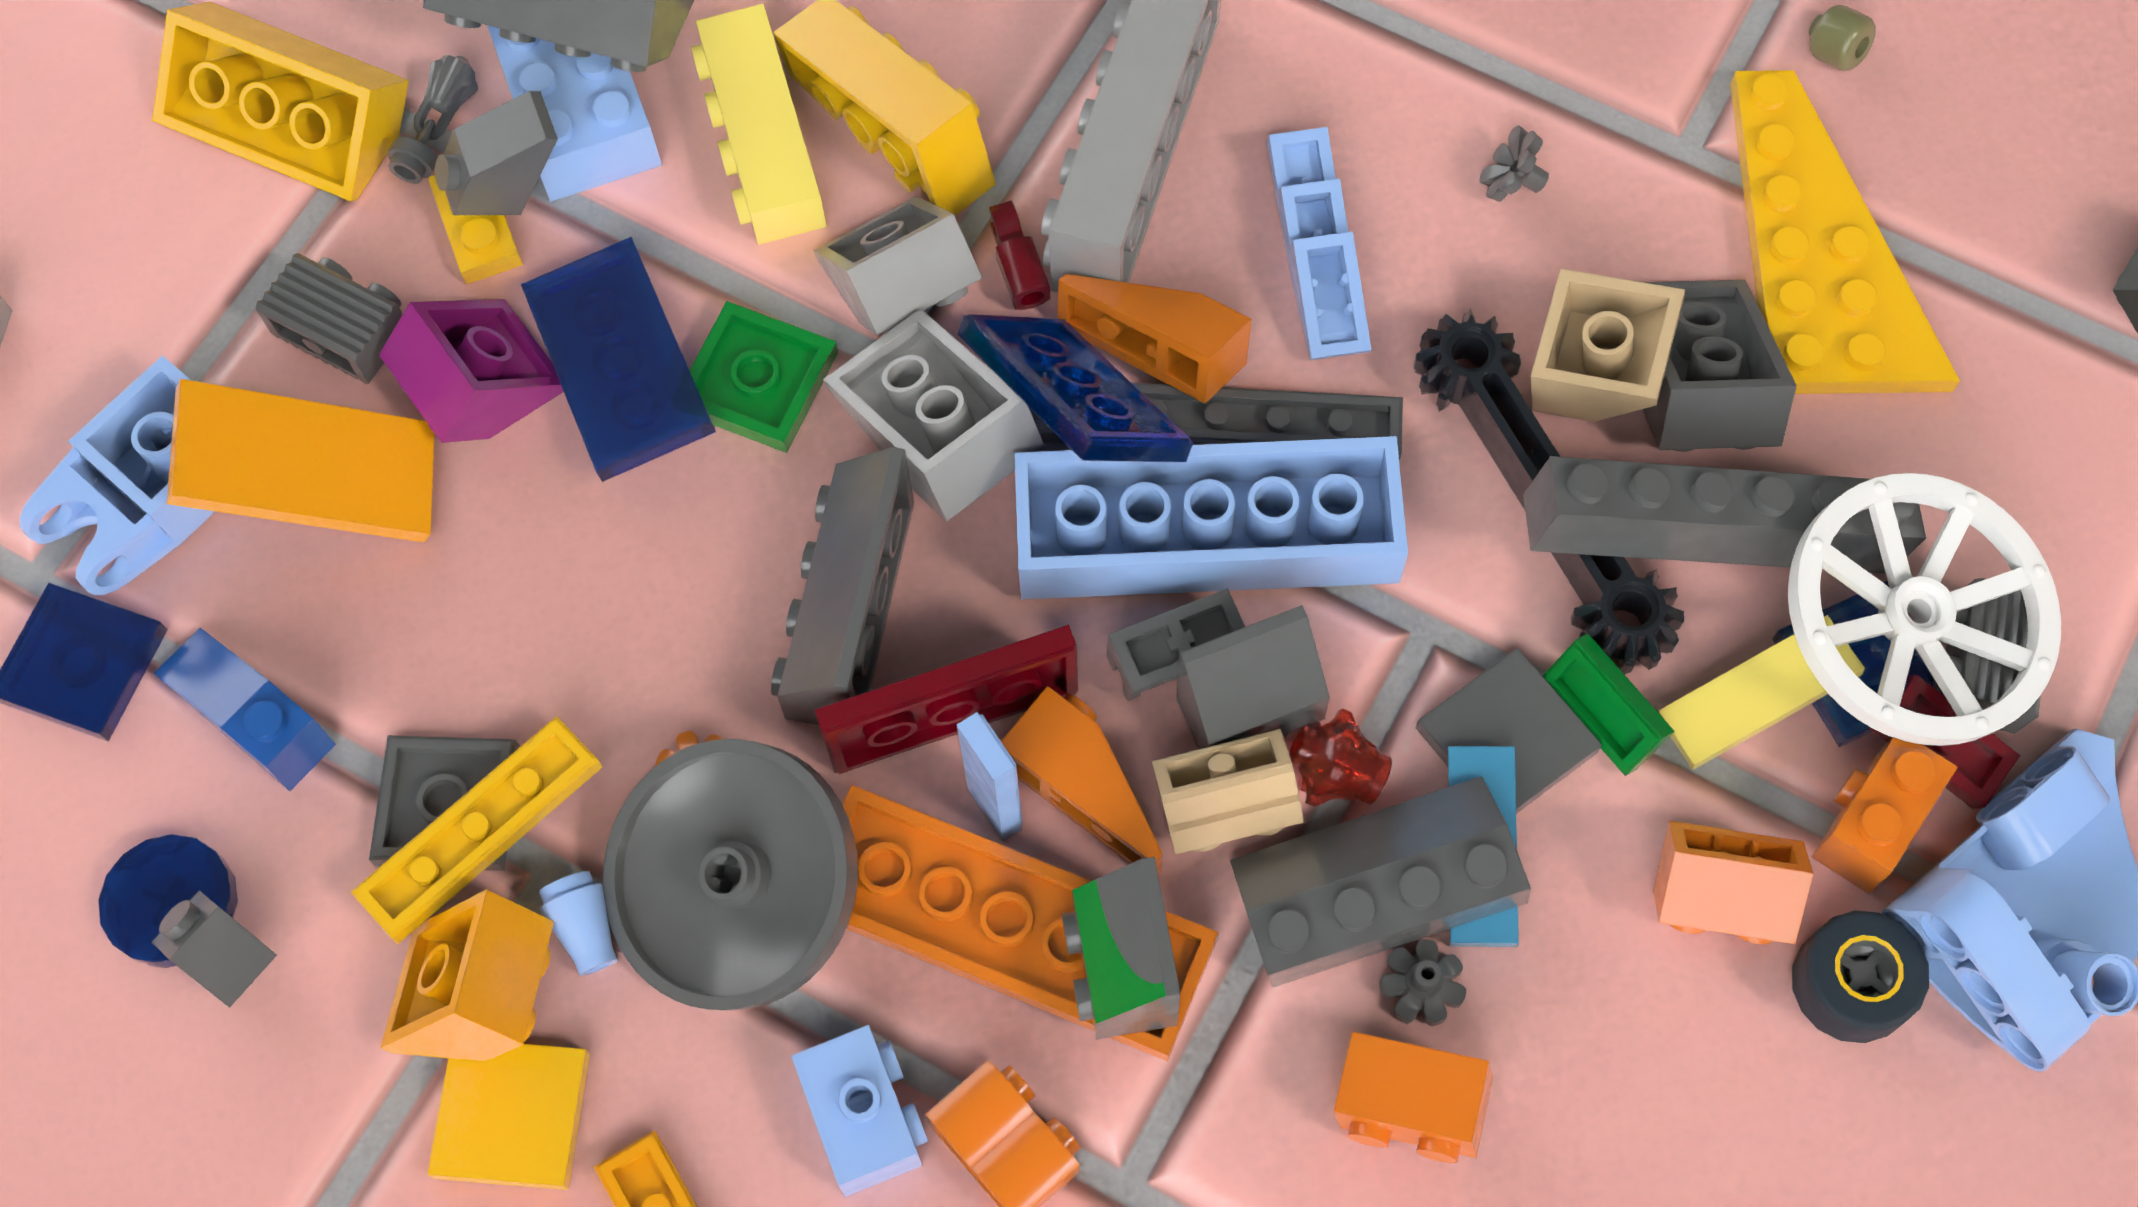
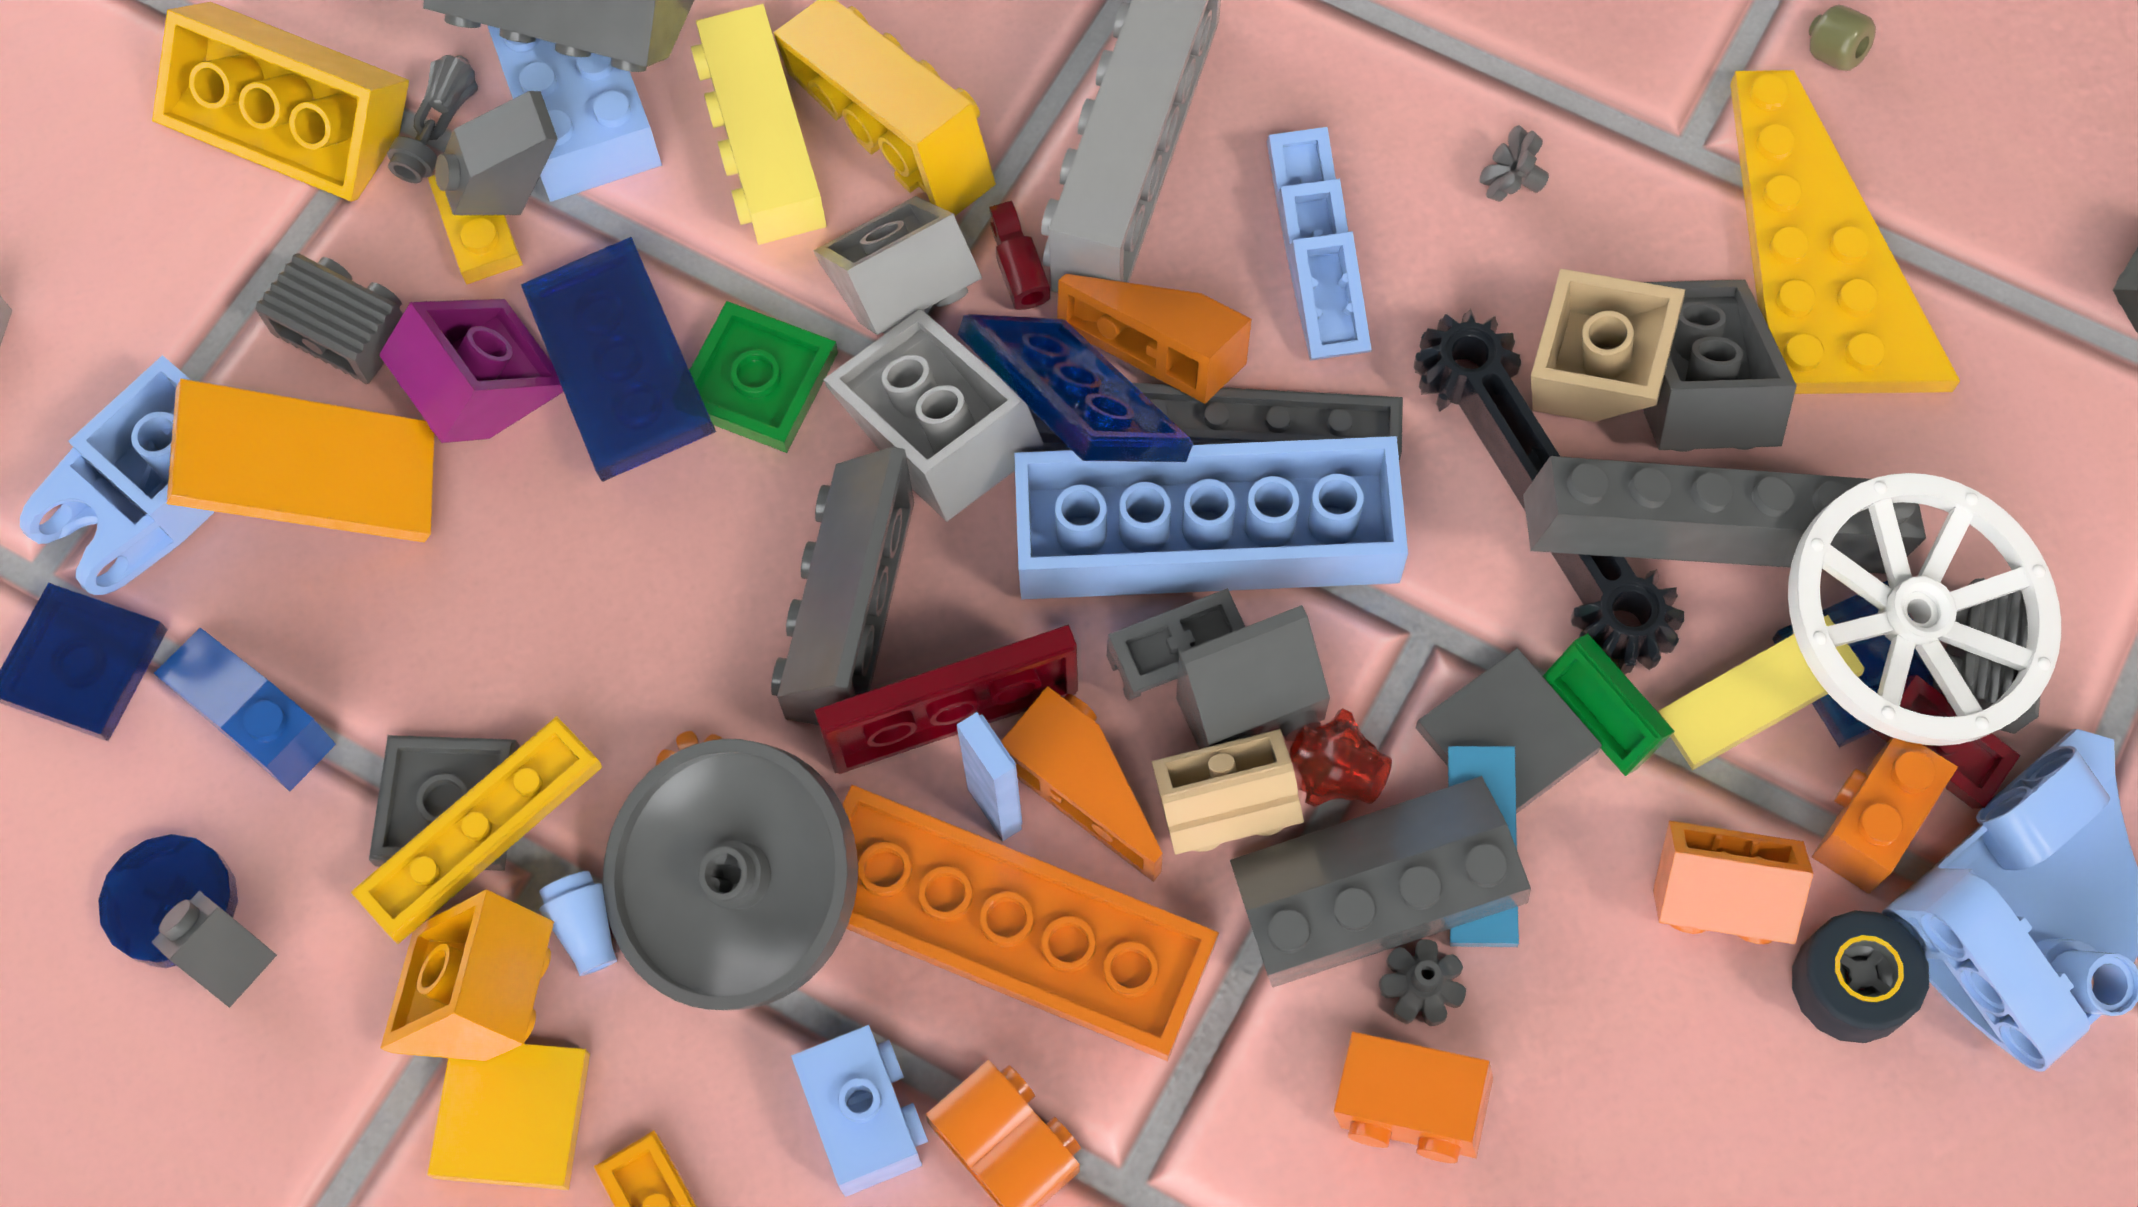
(1124, 952): dark grey slope -> none

